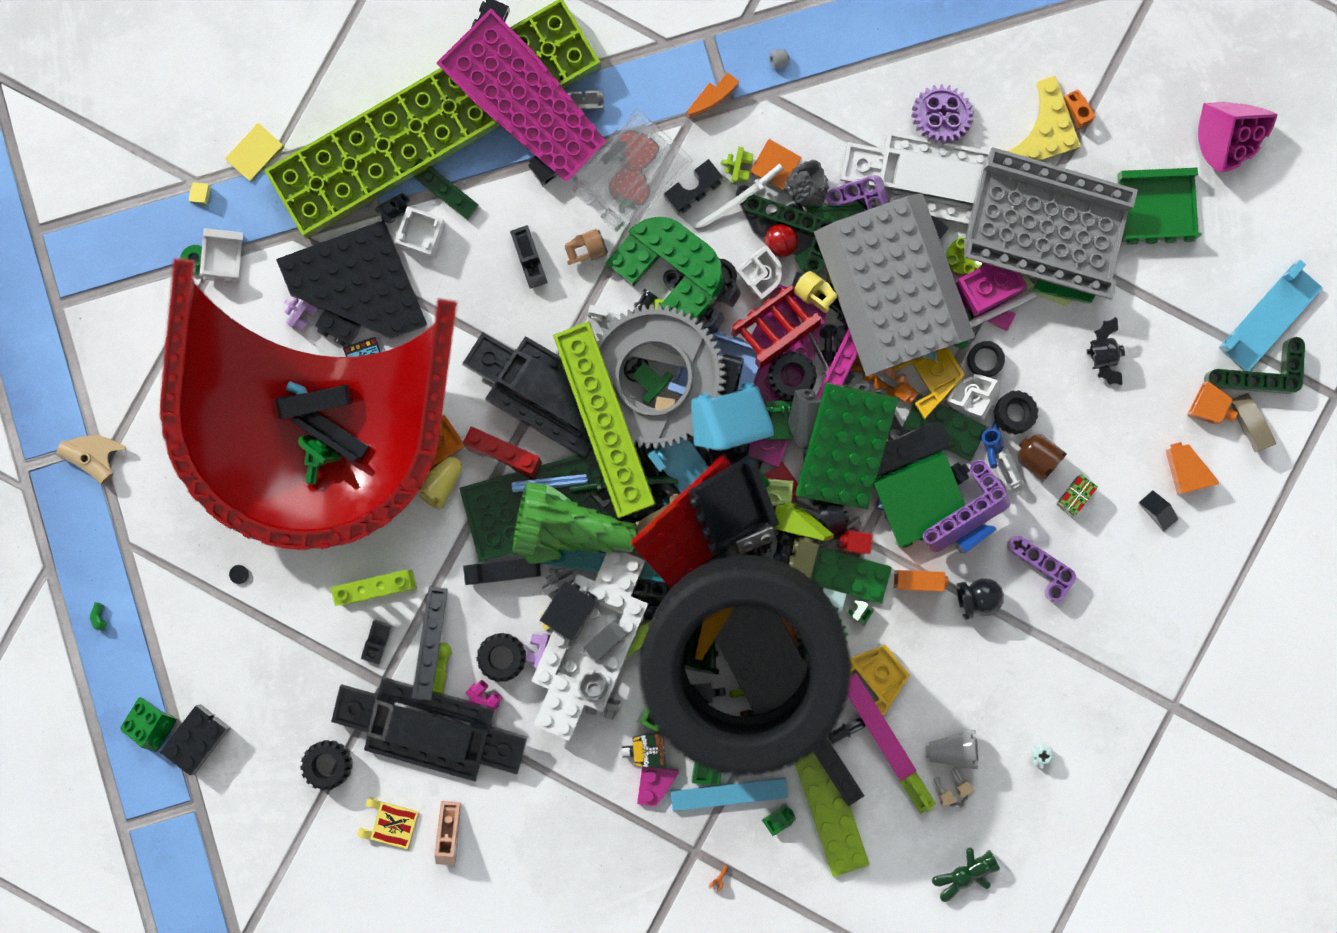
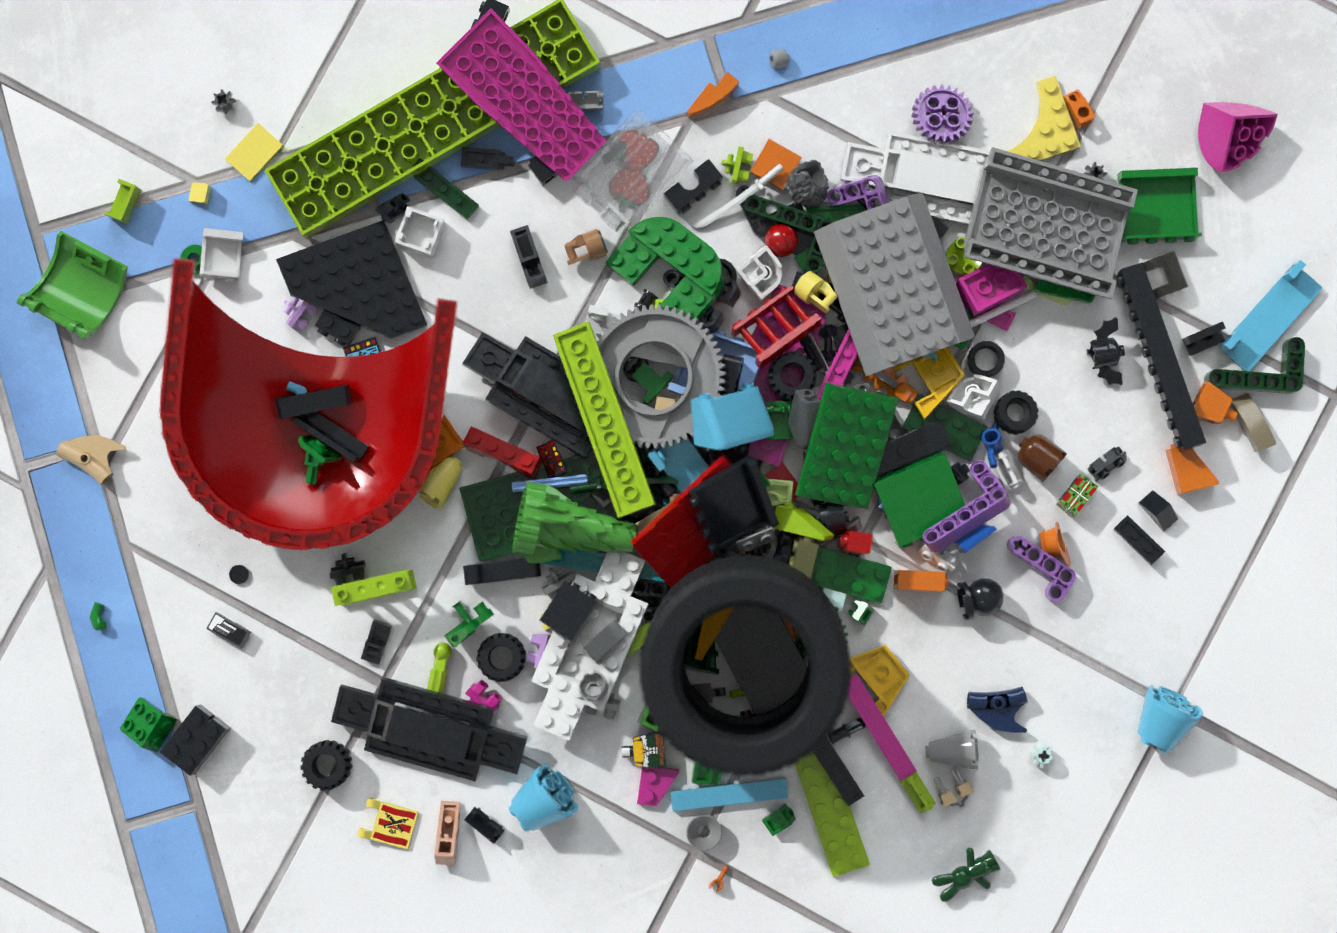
(77, 287): none -> bright green hinge
(124, 202): none -> lime panel
(223, 96): none -> dark grey gear
(228, 630): none -> slope
(347, 567): none -> black hips
(429, 644): black plate -> none
(469, 625): none -> green piece
(485, 159): none -> black hinge
(485, 826): none -> black hinge
(543, 799): none -> medium azure cone
(551, 459): none -> piece
(708, 842): none -> light grey piece
(811, 352): none -> black axle
(944, 562): none -> white hinge
(1000, 716): none -> dark blue pin
(1053, 543): none -> orange piece
(1097, 170): none -> dark grey gear
(1114, 460): none -> black hinge
(1139, 540): none -> black hinge
(1161, 357): none -> black brick
(1166, 718): none -> medium azure cone
(1172, 271): none -> clear smoke connector
(1204, 339): none -> black bracket

